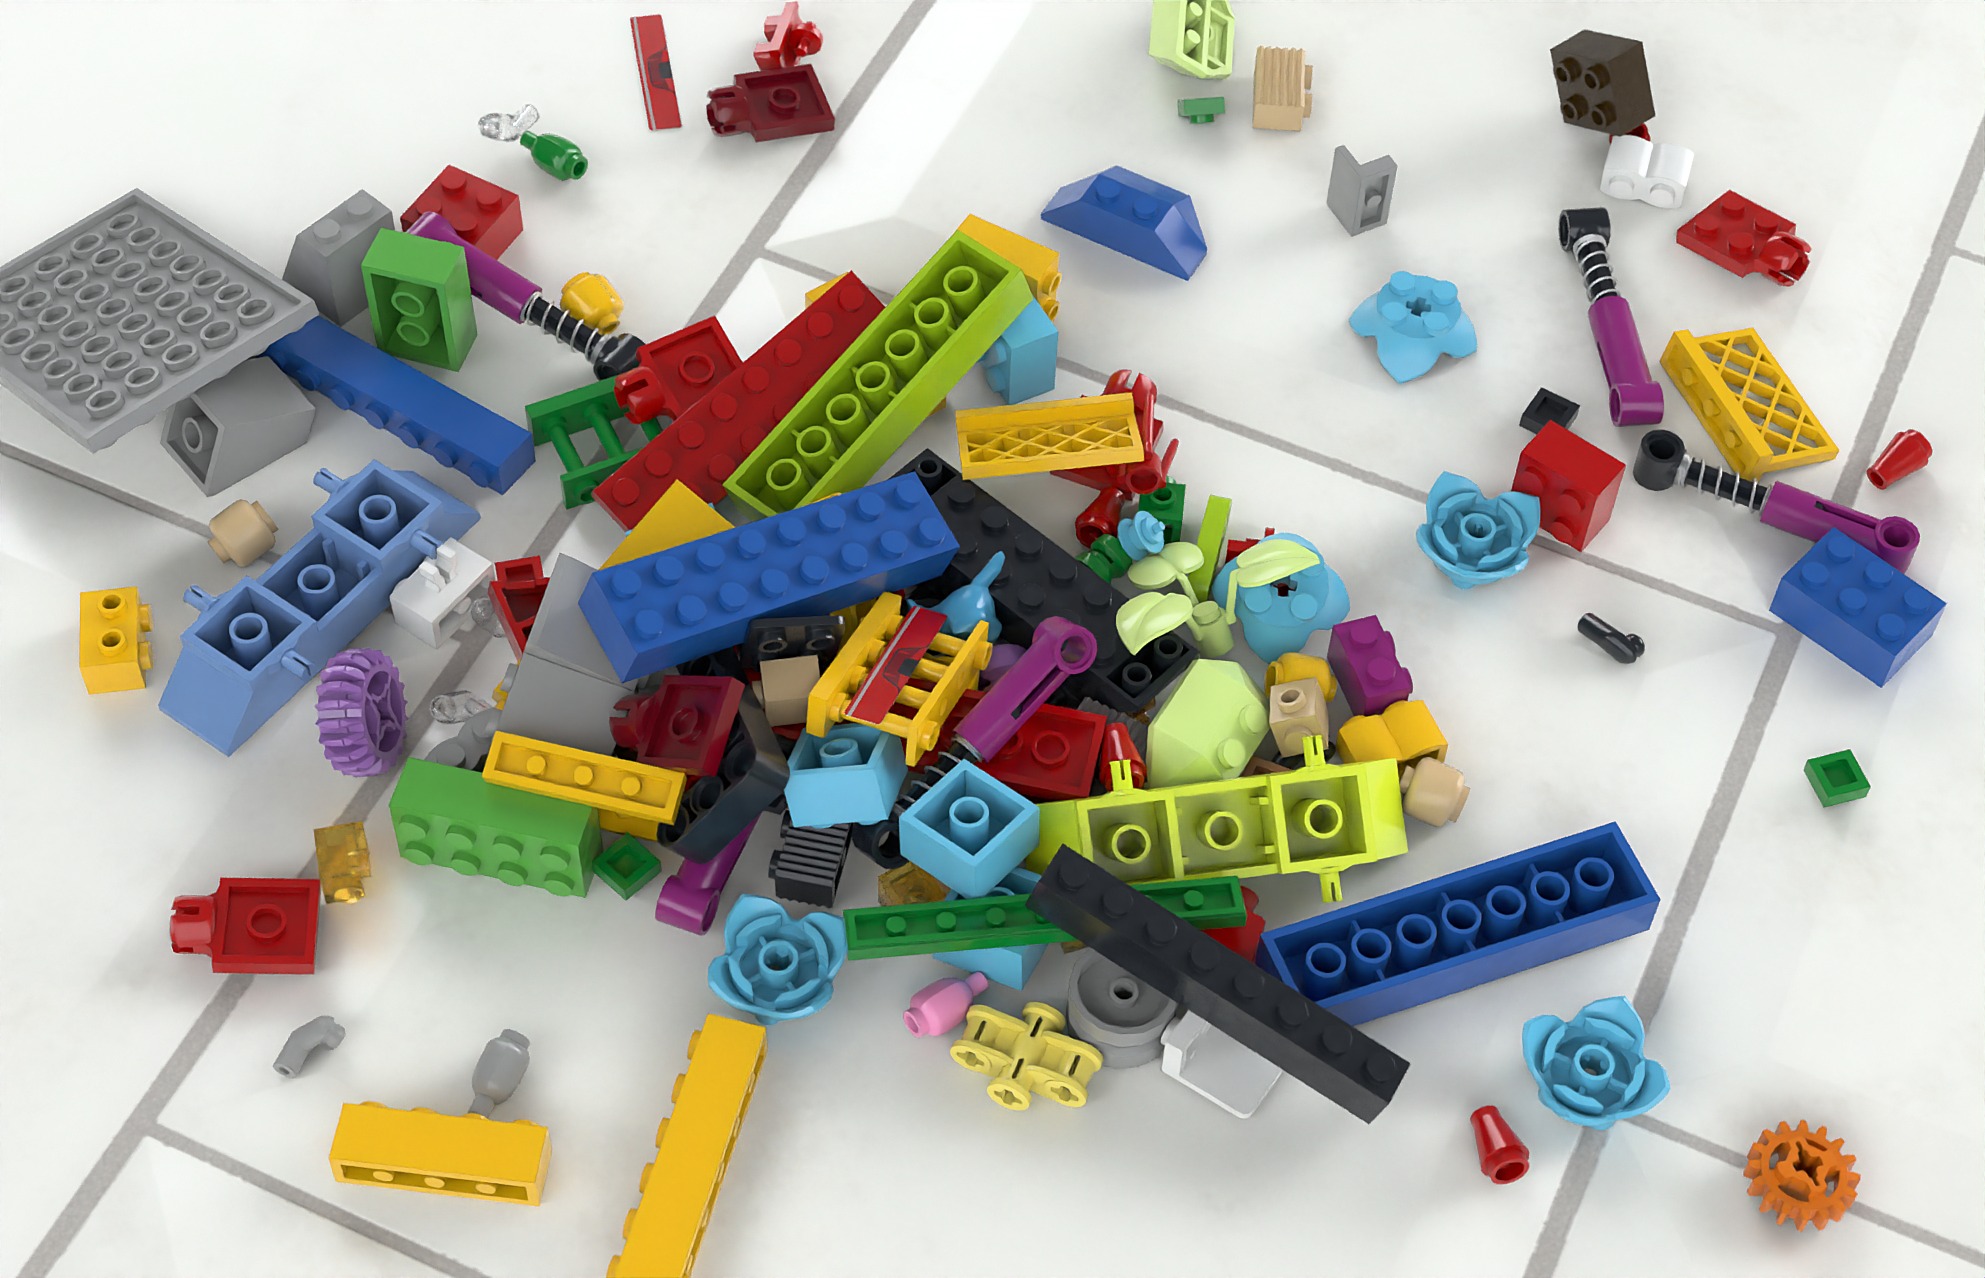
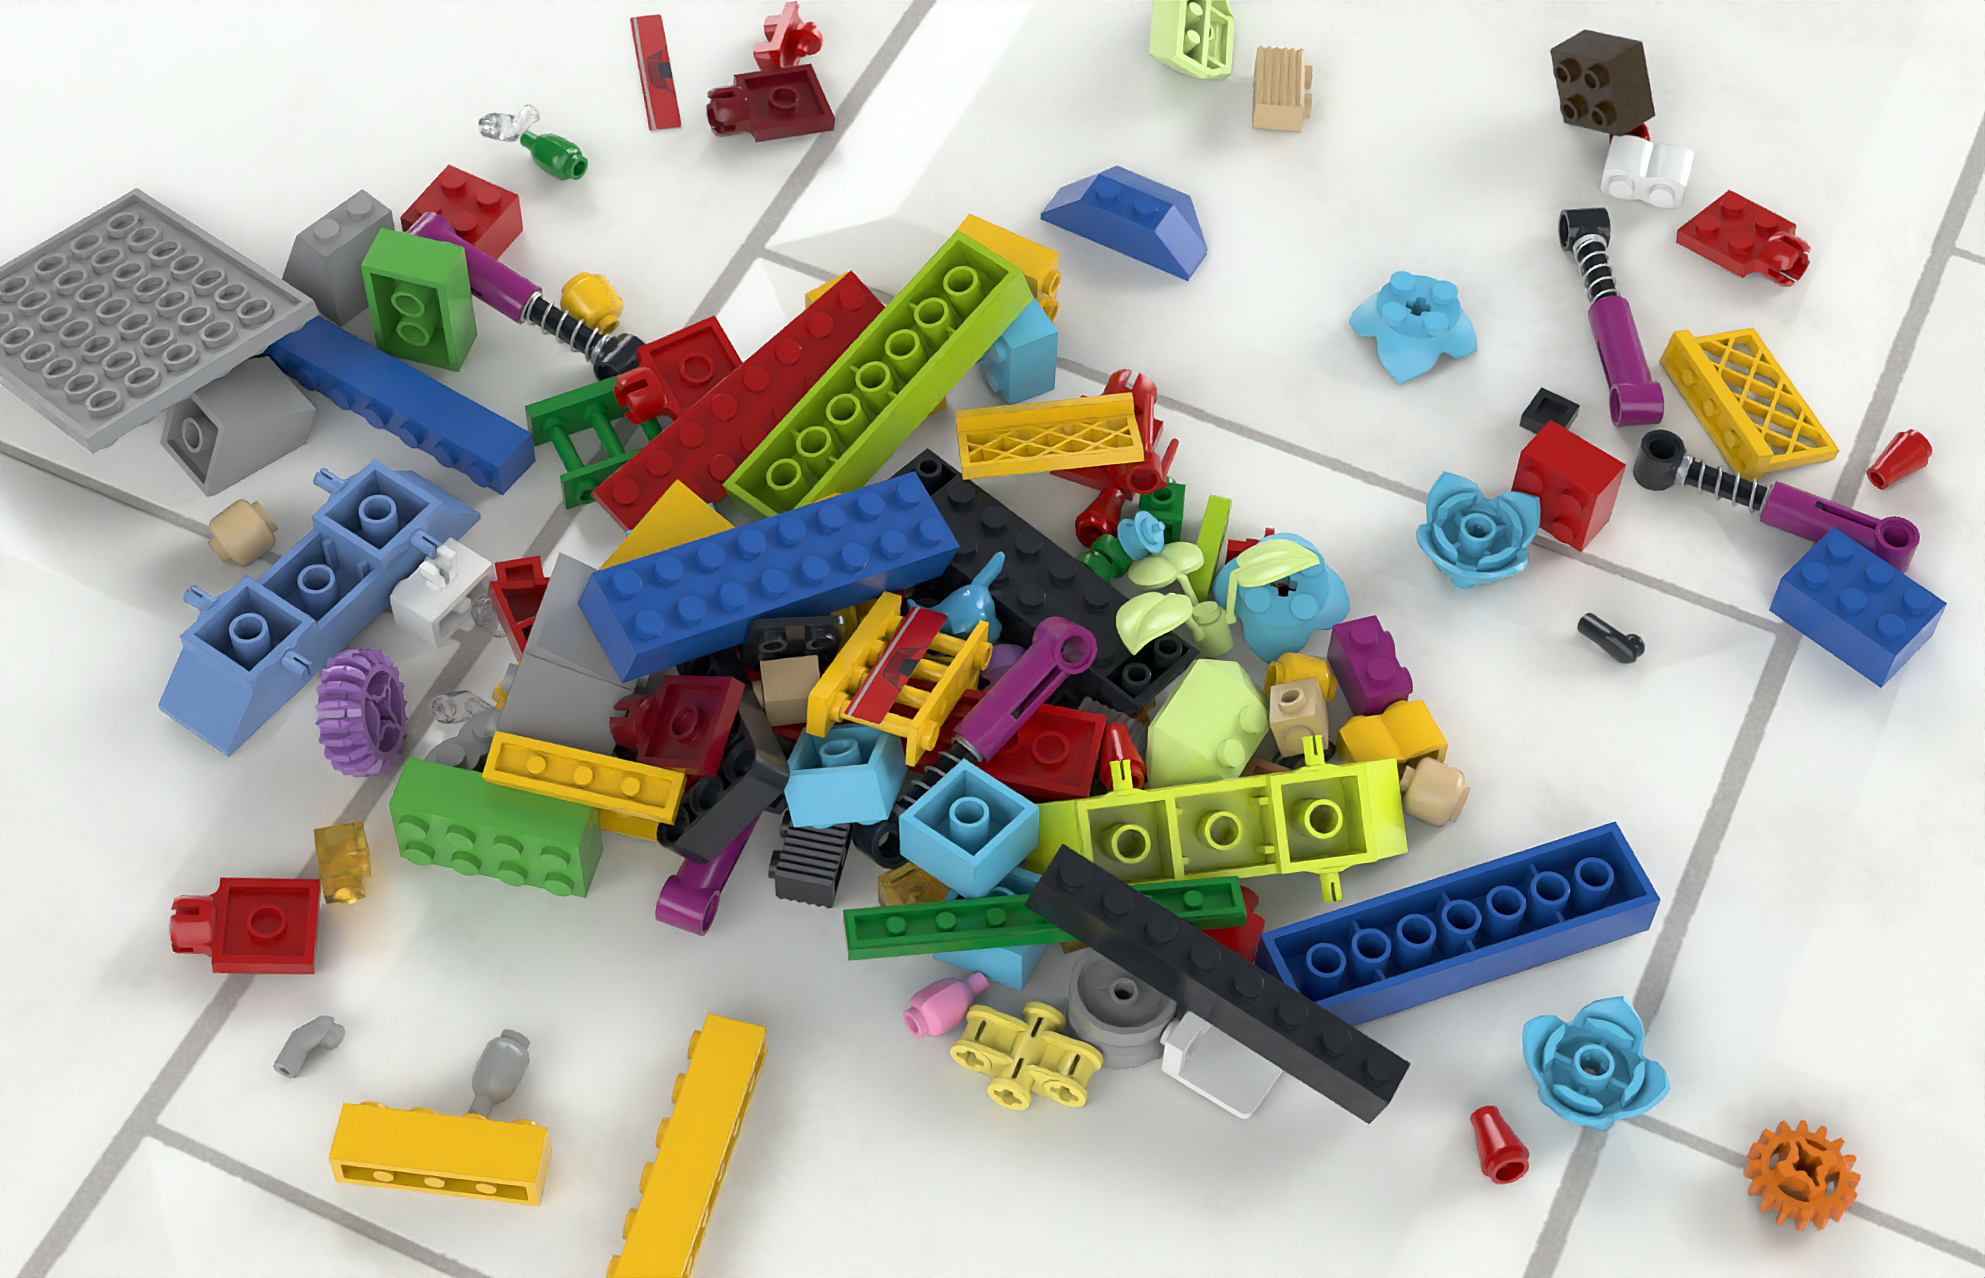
(114, 640): yellow brick -> none
(626, 866): green plate -> none
(764, 935): medium azure brick -> none
(1201, 109): green plate -> none
(1360, 193): light grey panel -> none
(1837, 778): green plate -> none

